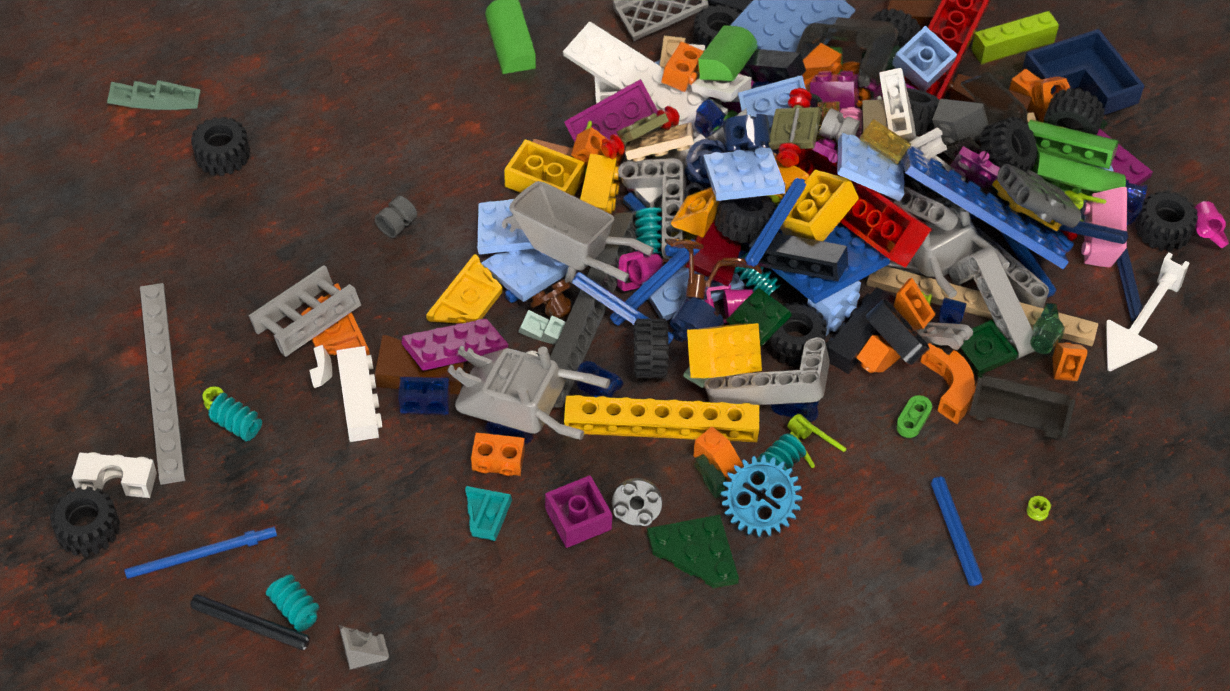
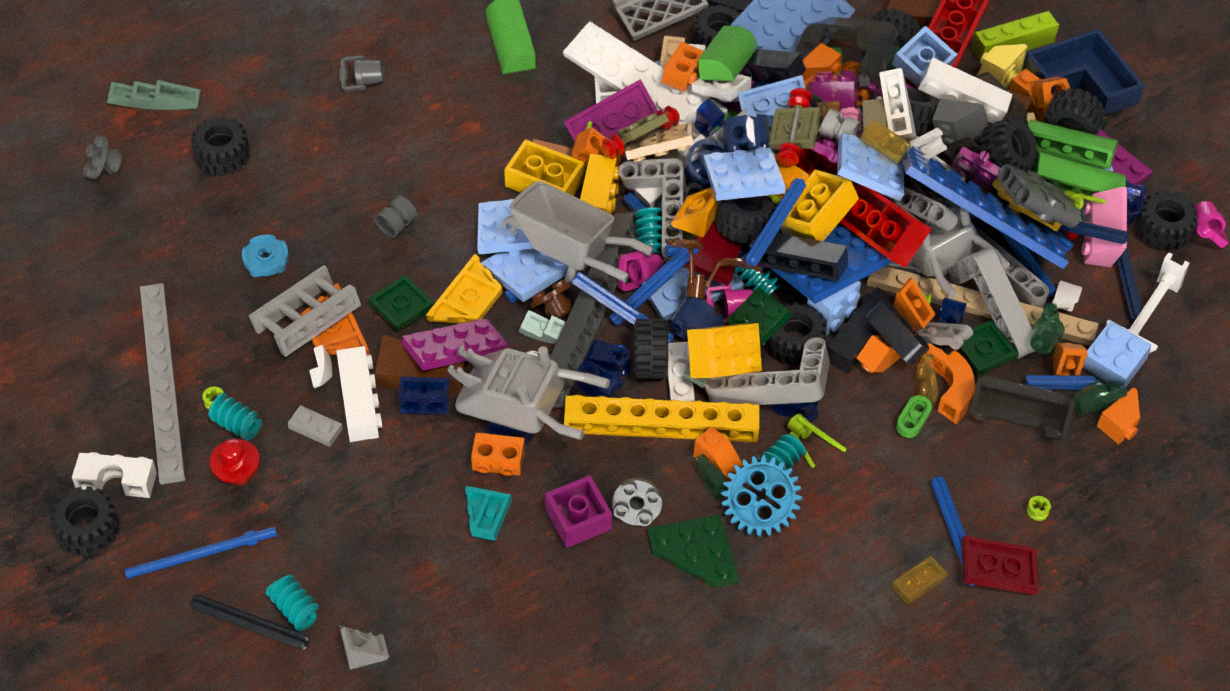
(101, 158): none -> dark grey plate
(234, 461): none -> red plate
(268, 266): none -> dark azure plate
(315, 426): none -> light grey plate
(366, 72): none -> dark grey piece
(401, 303): none -> dark green plate
(609, 356): none -> clear blue piece
(678, 362): none -> white plate
(919, 580): none -> clear yellow plate
(926, 372): none -> clear yellow plate
(953, 84): none -> white brick
(999, 565): none -> dark red tile
(1003, 62): none -> light yellow slope
(1059, 381): none -> blue axle
(1067, 295): none -> white slope
(1096, 396): none -> clear green piece
(1116, 355): none -> light blue brick
(1121, 418): none -> orange slope

